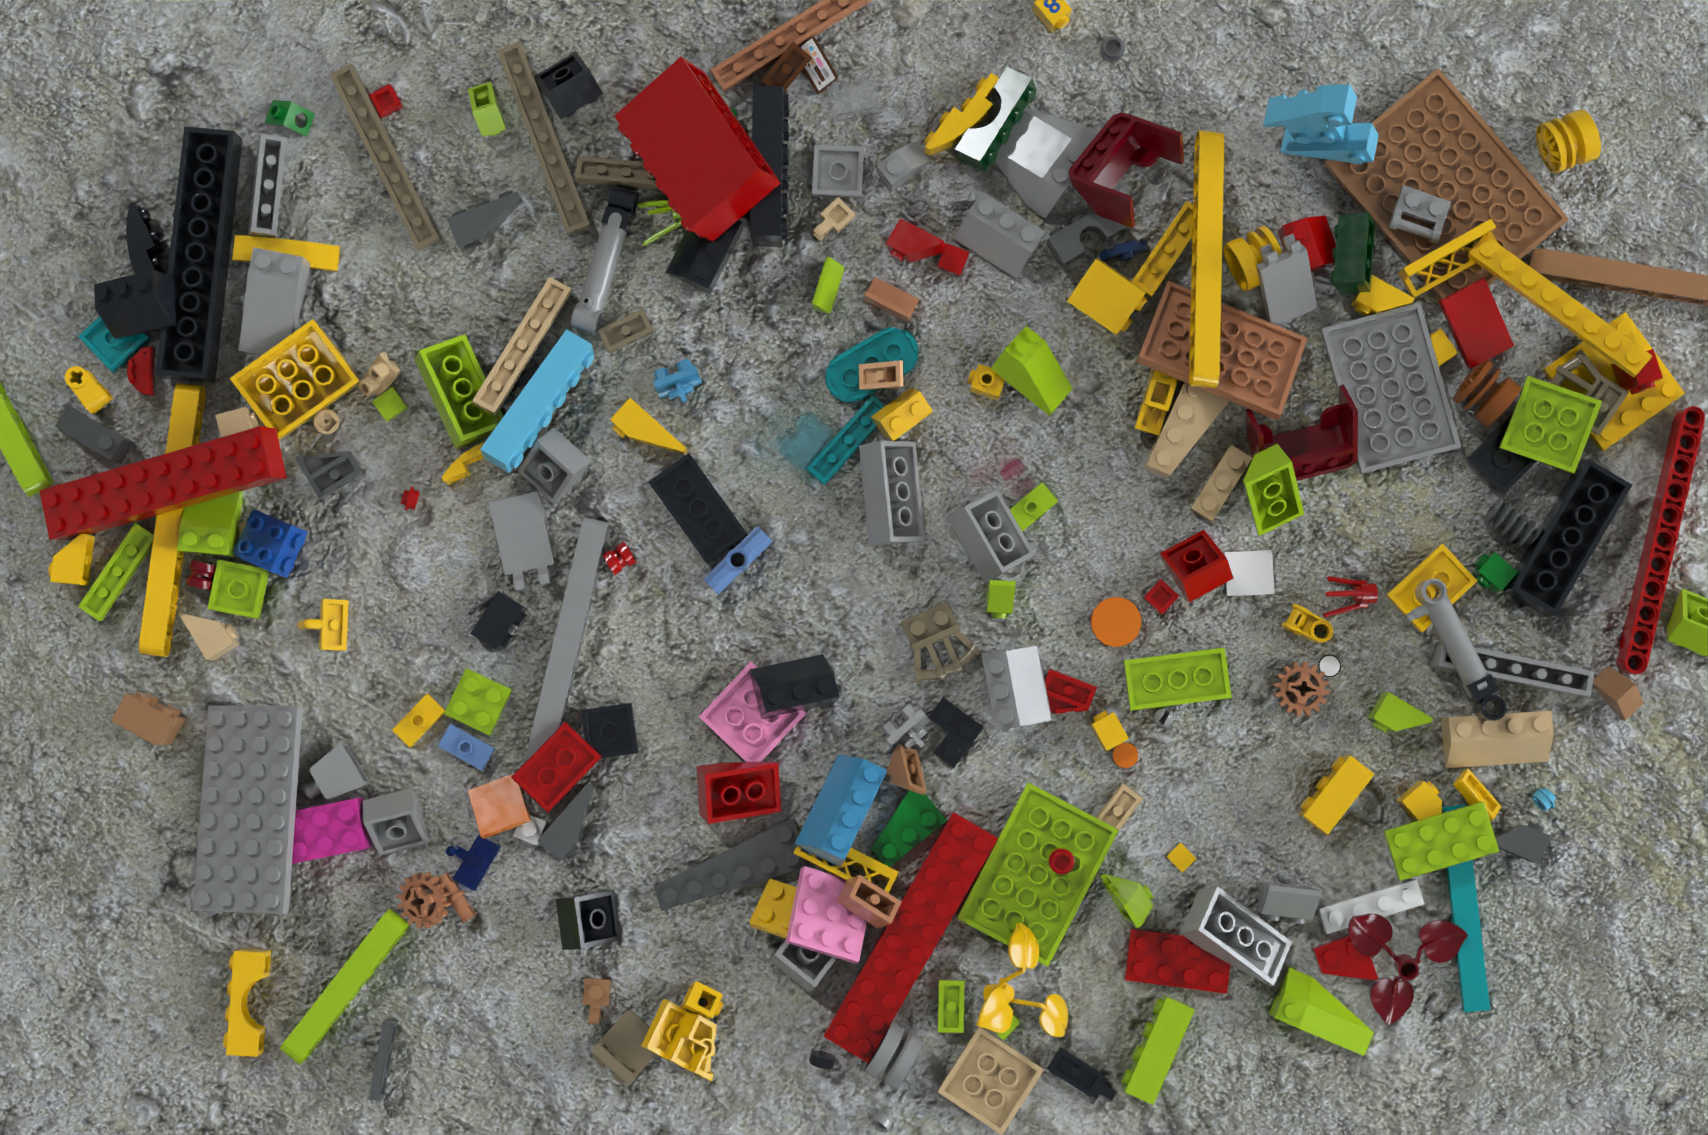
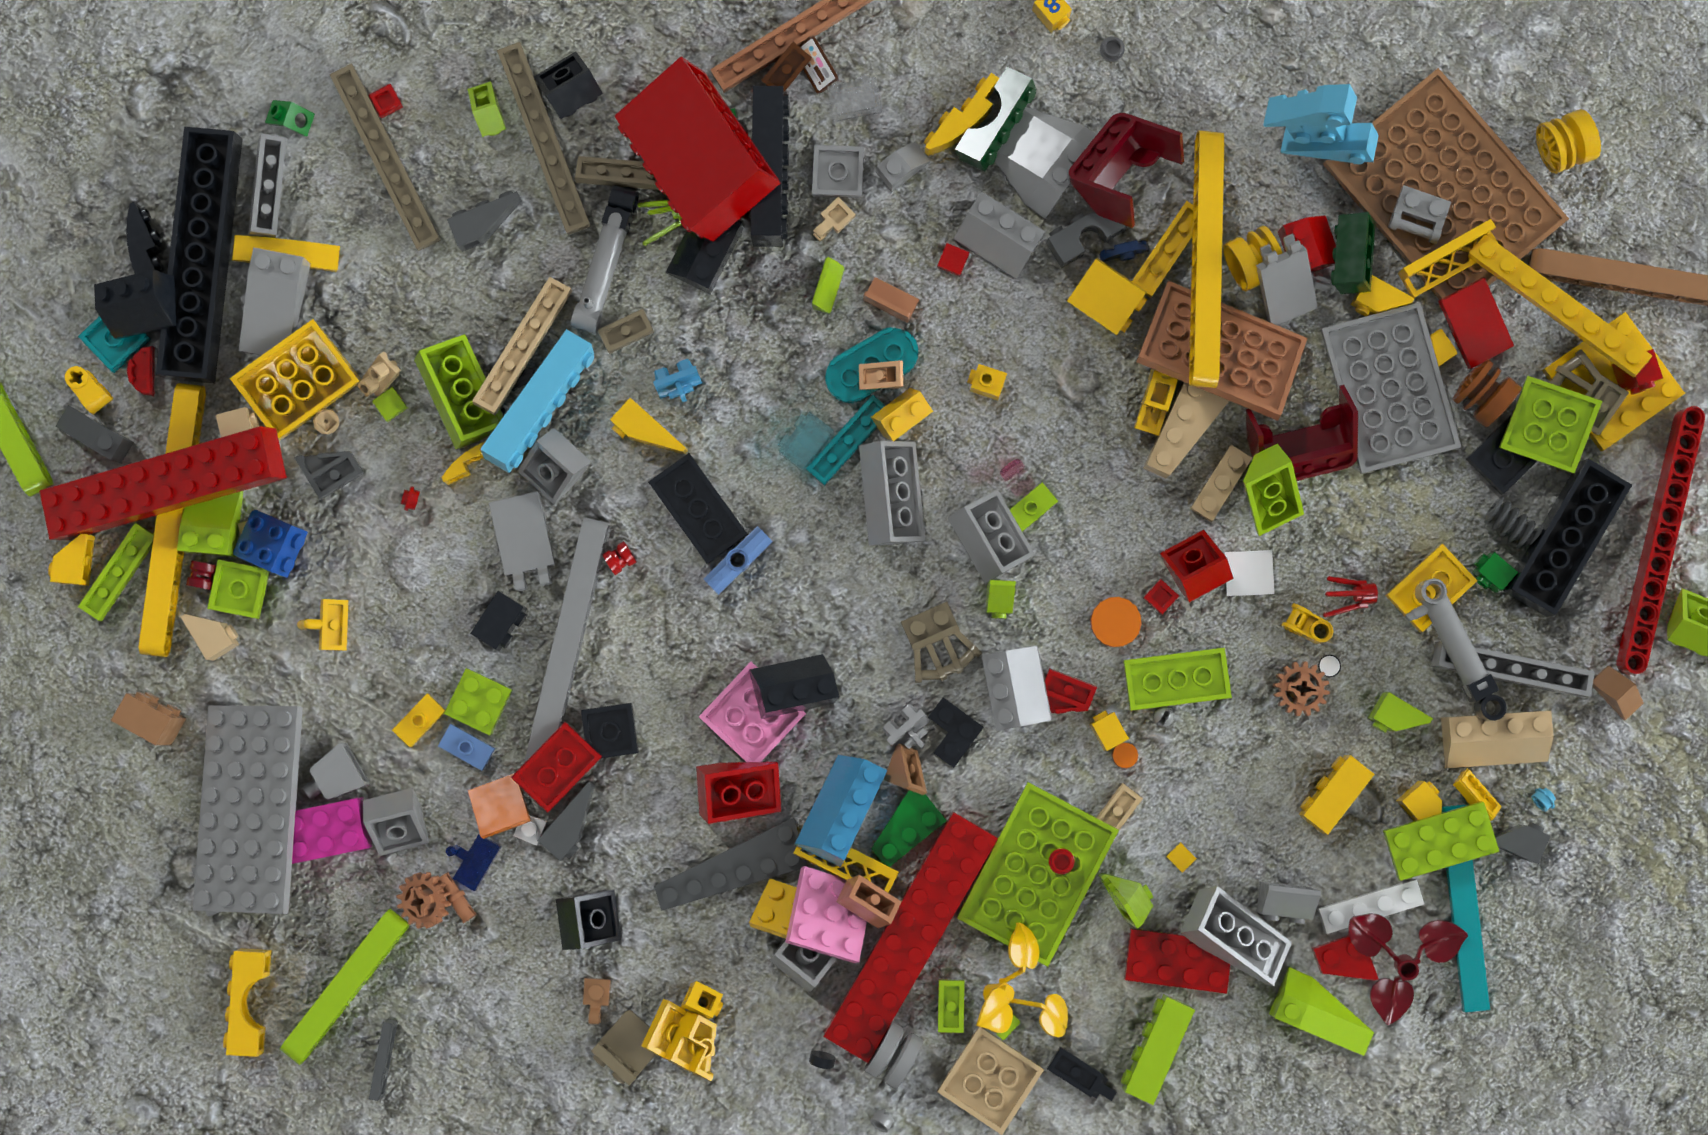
(913, 243): red slope -> none
(1033, 371): lime slope -> none

